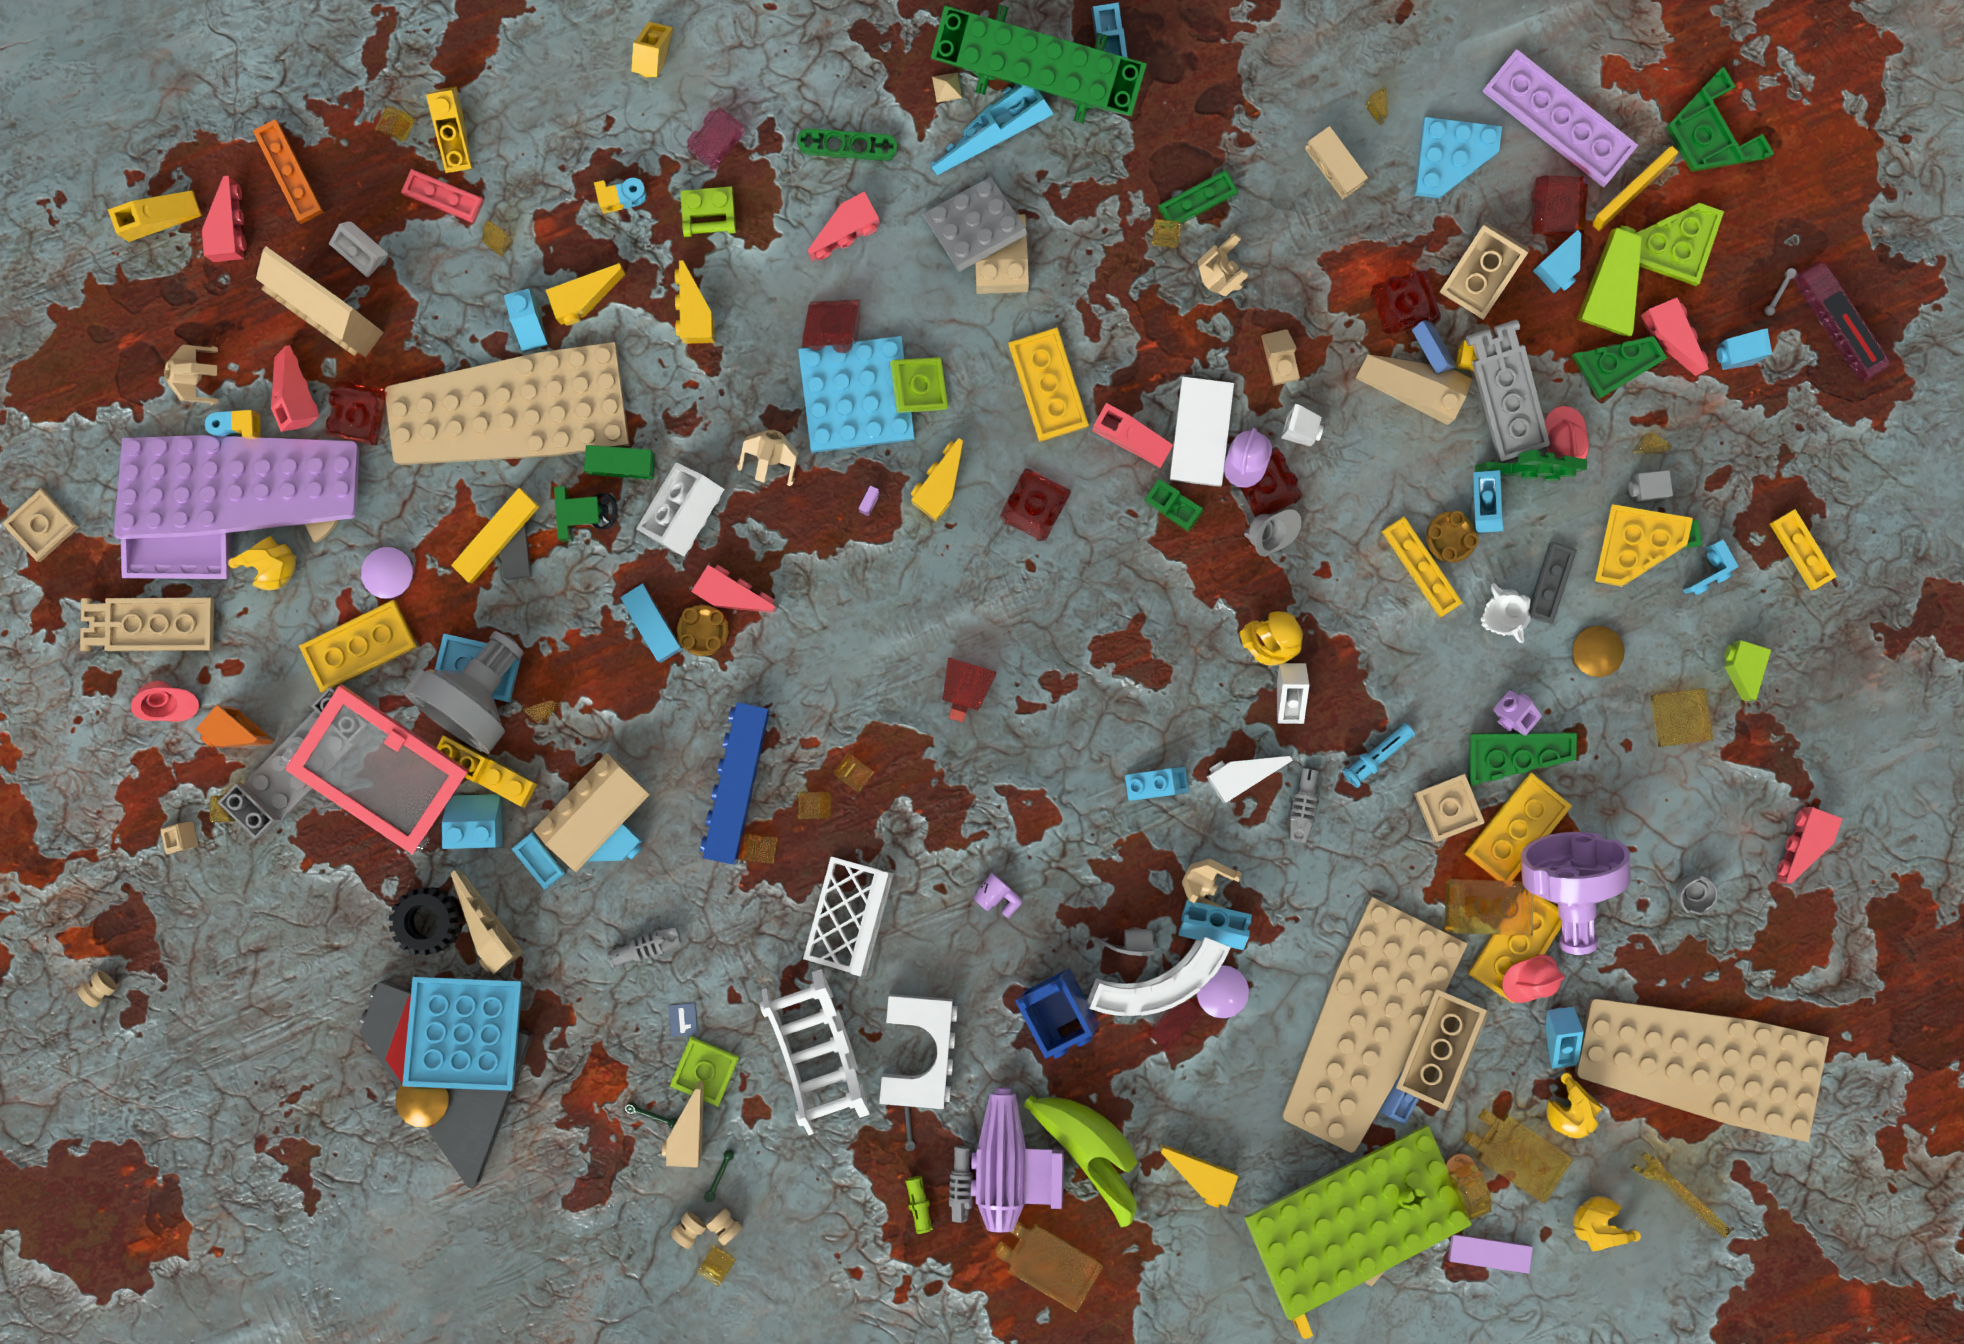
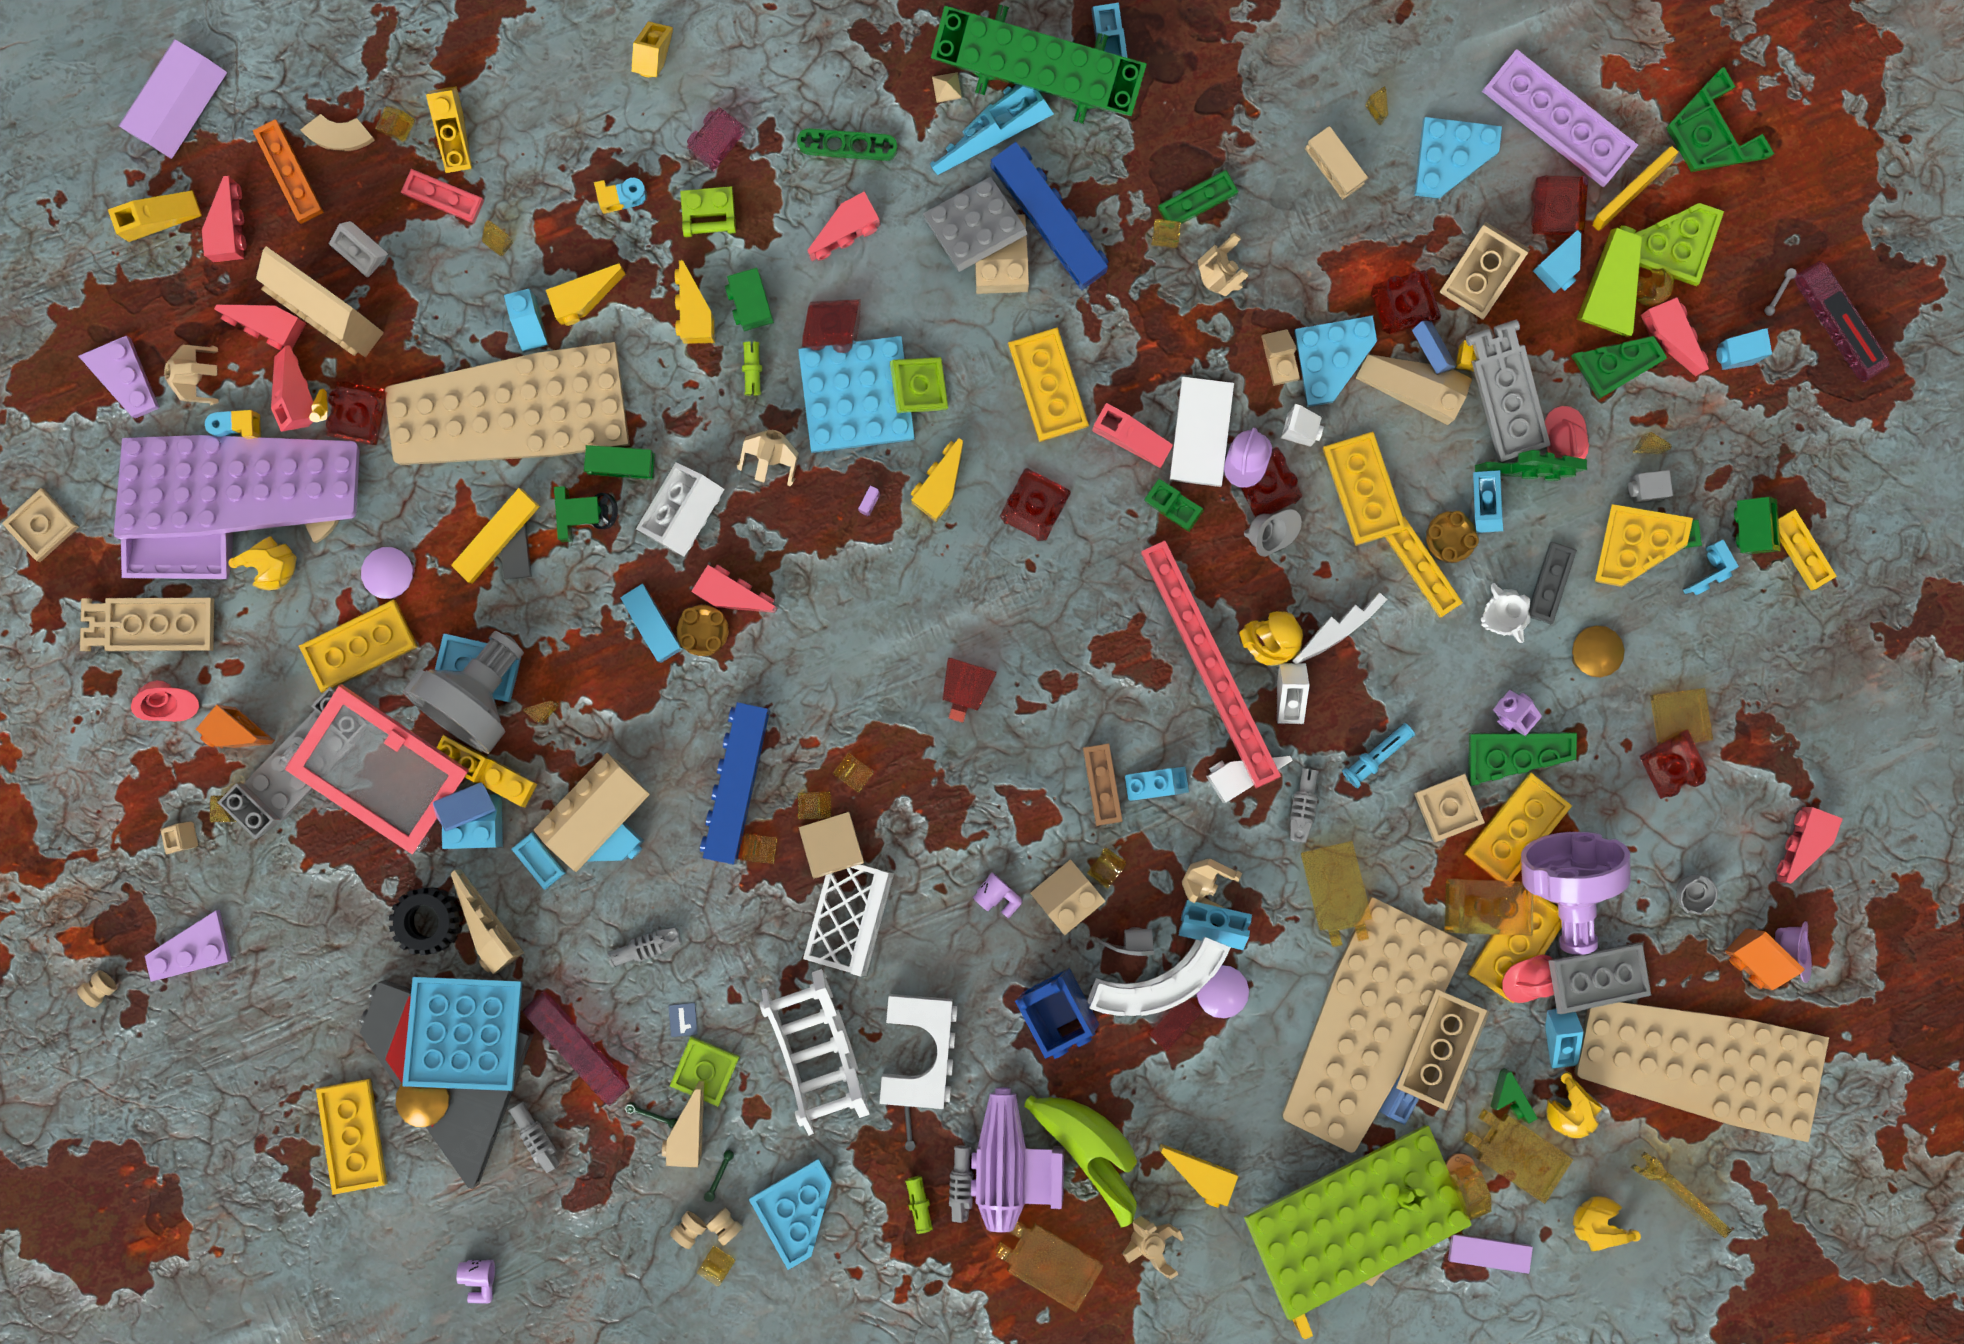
(123, 375): none -> lavender wing
(172, 98): none -> lavender slope
(191, 950): none -> lavender wing
(269, 321): none -> coral slope
(319, 407): none -> yellow bar
(337, 136): none -> tan tile
(351, 1136): none -> yellow tile
(463, 806): none -> medium blue slope
(480, 1274): none -> lavender piece
(535, 1138): none -> light grey hinge
(576, 1048): none -> clear pink beam
(750, 299): none -> green piece
(752, 368): none -> lime pin
(794, 1210): none -> medium azure plate
(831, 845): none -> tan tile
(1049, 216): none -> blue brick
(1067, 897): none -> tan slope
(1102, 784): none -> medium nougat plate
(1107, 868): none -> clear yellow slope
(1150, 1242): none -> tan piece
(1210, 664): none -> coral plate
(1332, 355): none -> medium azure plate
(1333, 632): none -> white slope
(1337, 890): none -> clear yellow tile
(1364, 488): none -> yellow tile
(1509, 1091): none -> green slope
(1599, 978): none -> light grey tile
(1656, 288): none -> clear yellow hair
(1675, 765): none -> clear red slope
(1746, 667): lime slope -> none
(1757, 525): none -> green piece
(1763, 959): none -> orange slope
(1796, 943): none -> lavender piece

